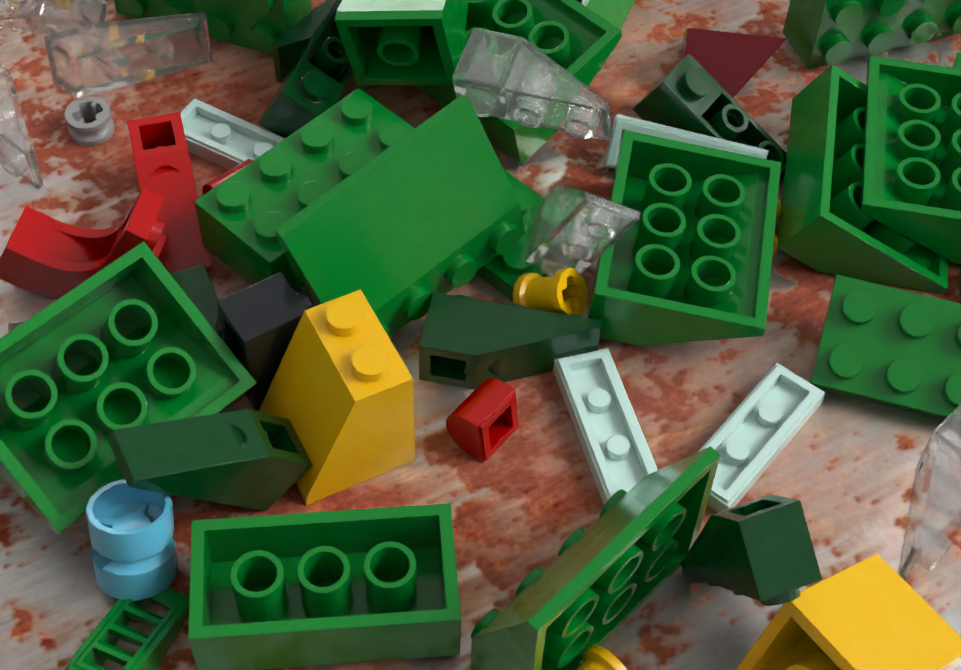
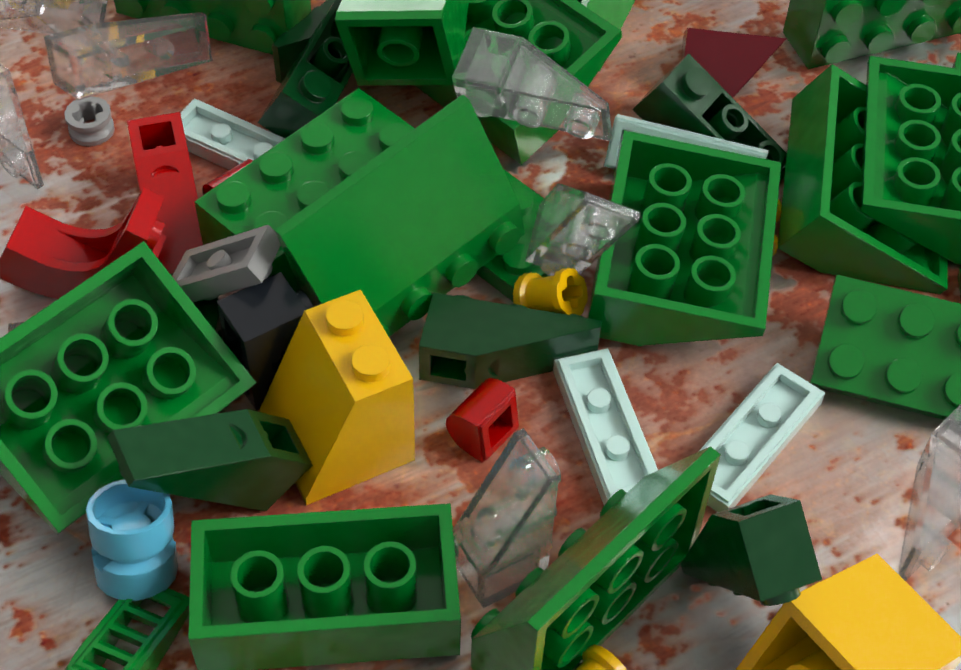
(227, 264): none -> light grey plate
(508, 521): none -> clear slope

